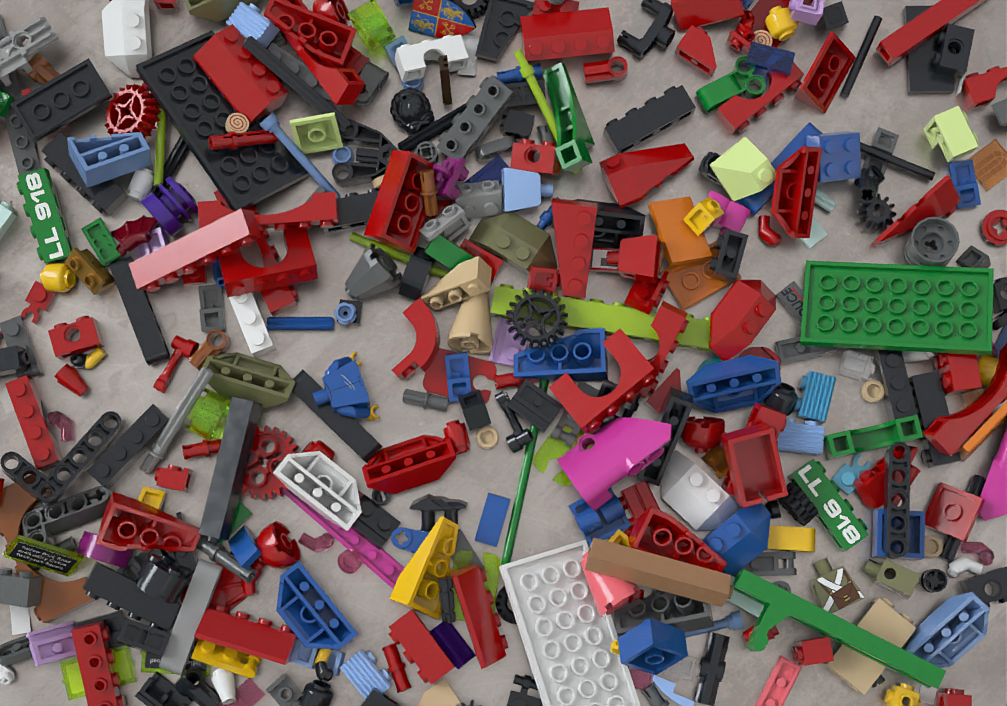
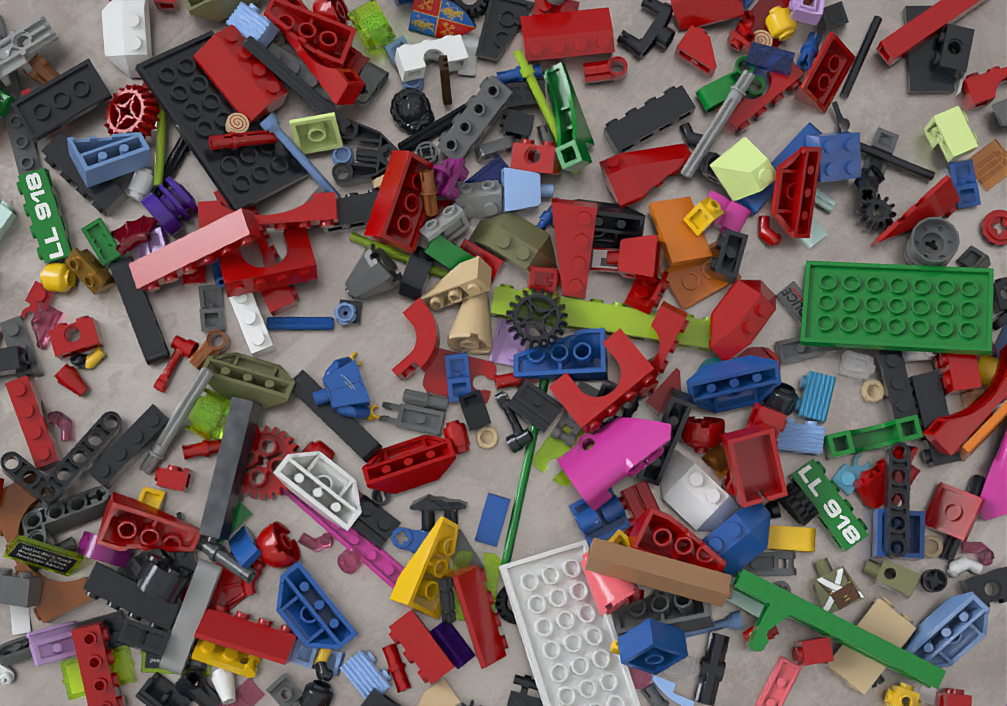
(44, 320): none -> clear pink tile
(415, 418): none -> dark grey hinge
(690, 137): none -> black arm
(732, 100): none -> light grey axle
(809, 51): none -> blue pin
(840, 120): none -> black hand

